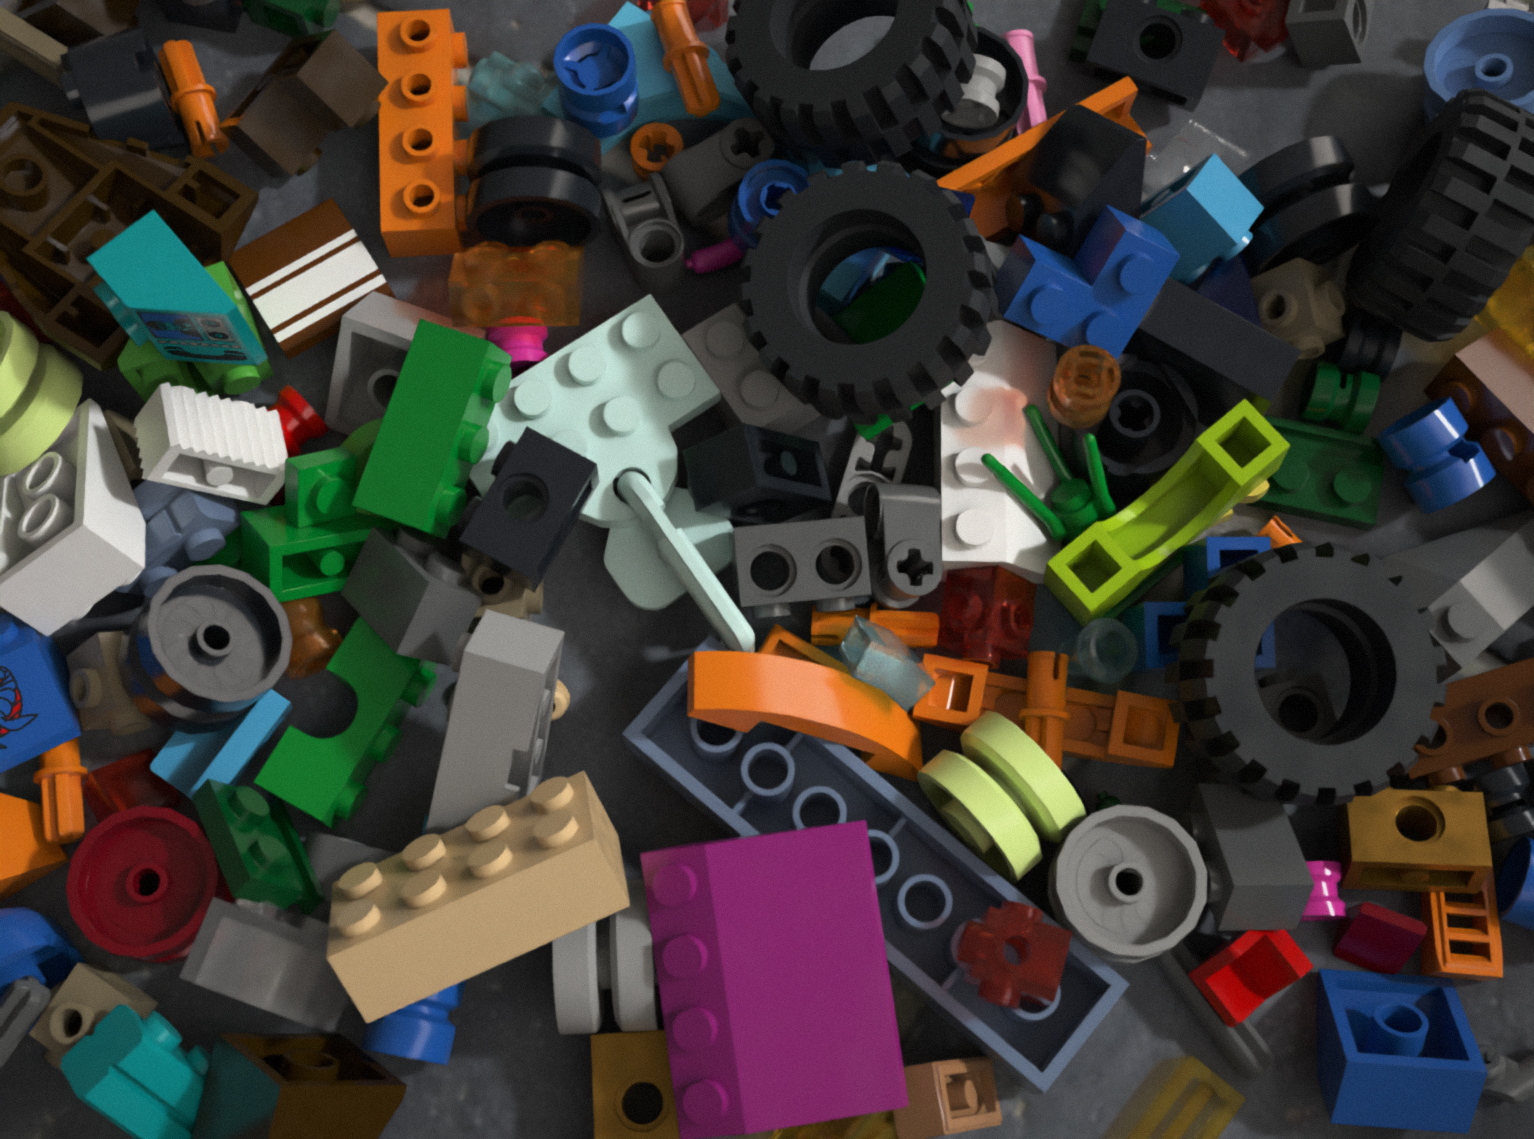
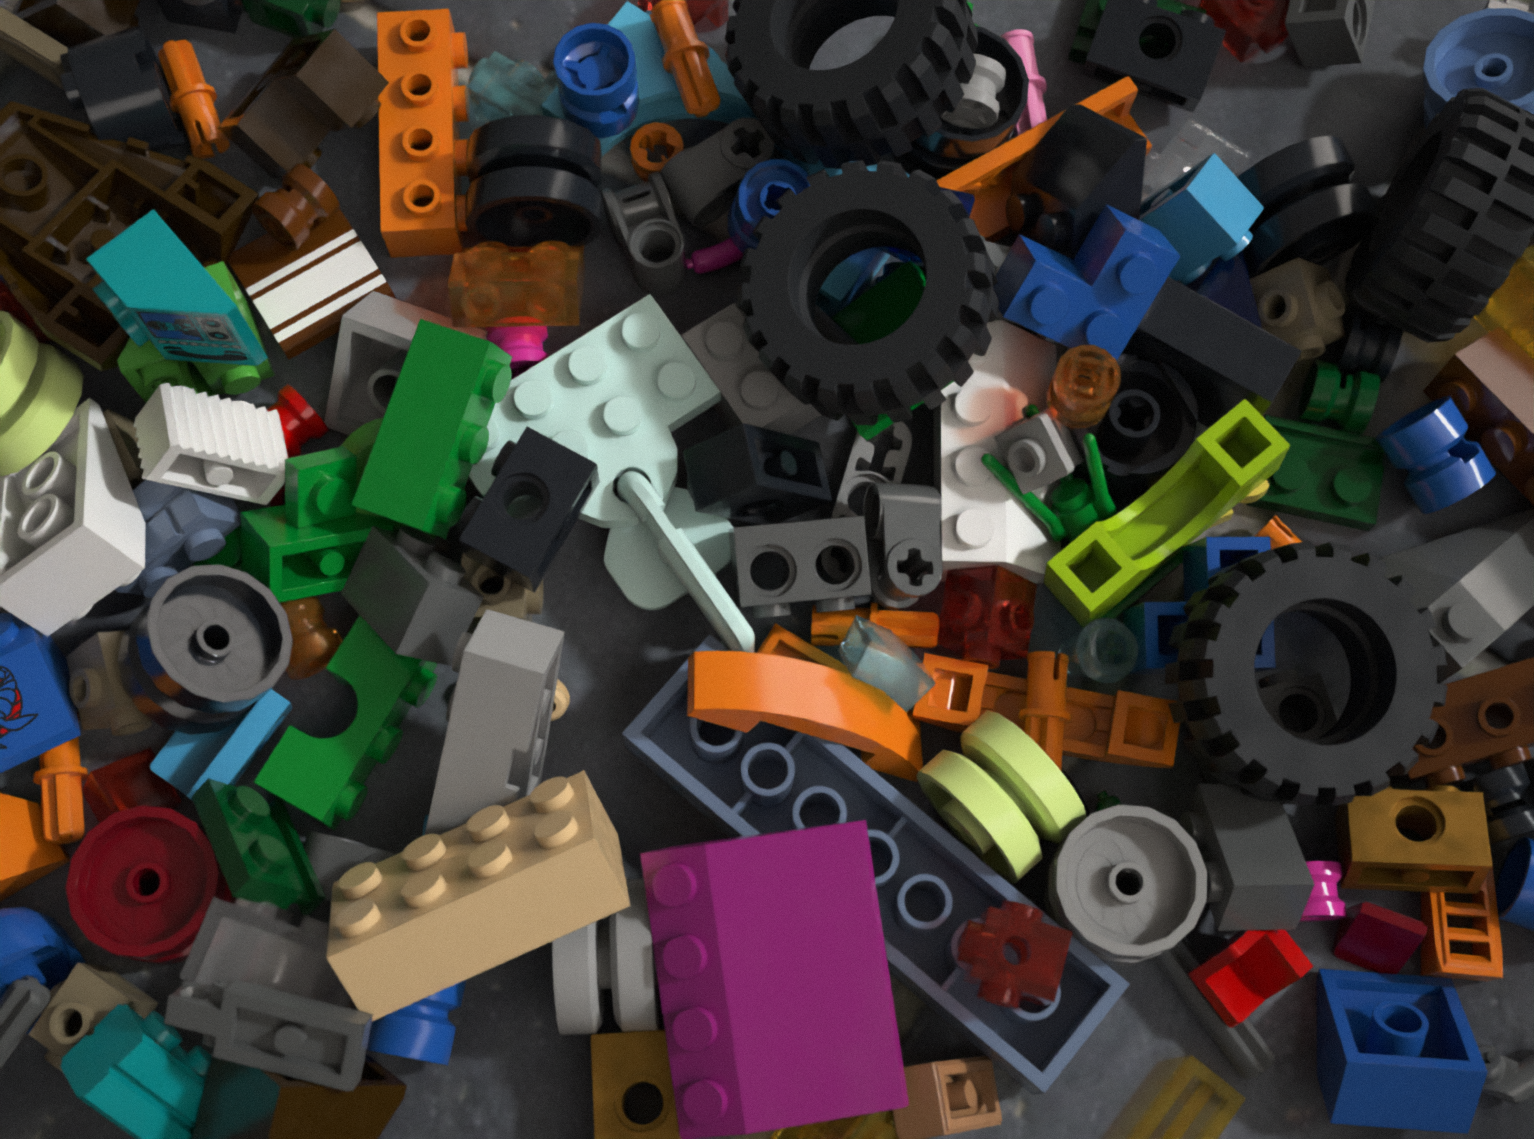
(275, 1030): none -> dark grey hinge
(295, 207): none -> reddish brown wheel
(1038, 451): none -> light grey bracket

